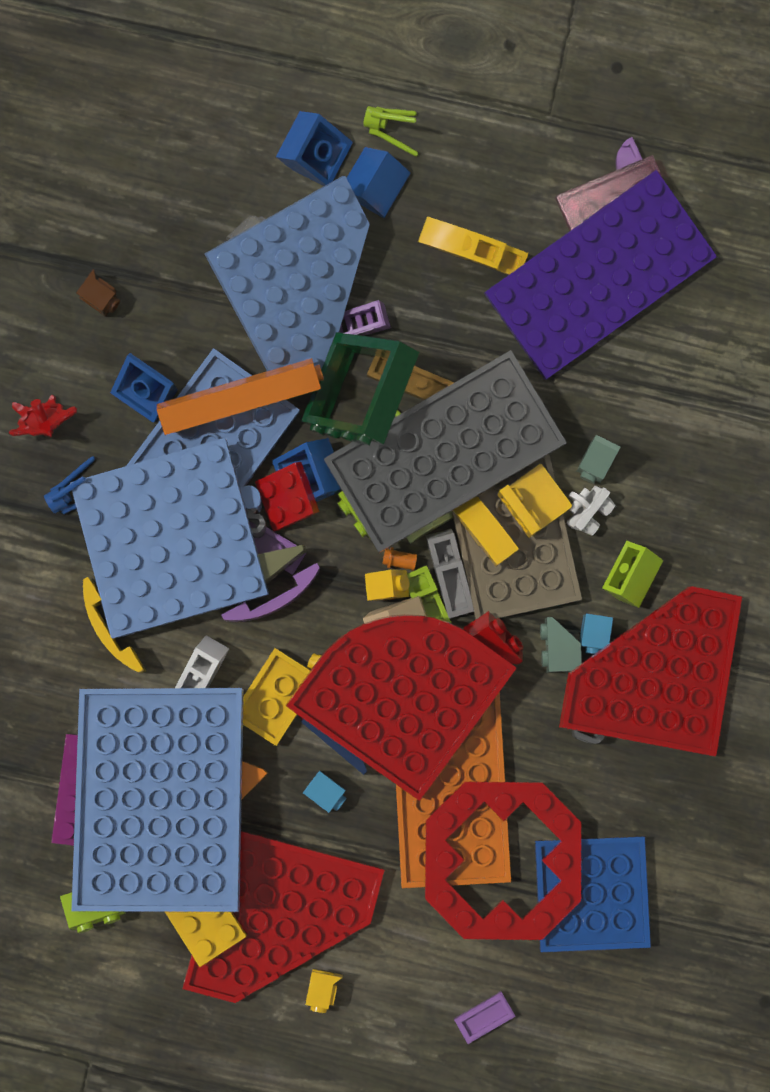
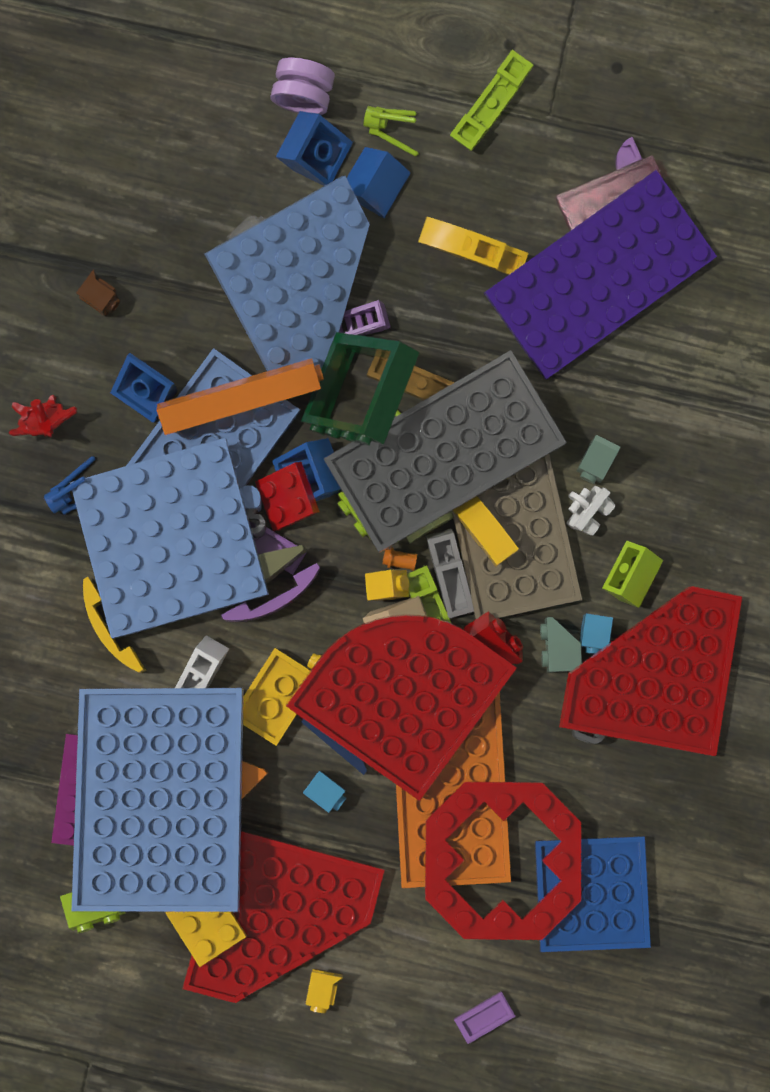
(302, 86): none -> lavender wheel
(492, 101): none -> lime slope
(534, 500): yellow bracket -> none

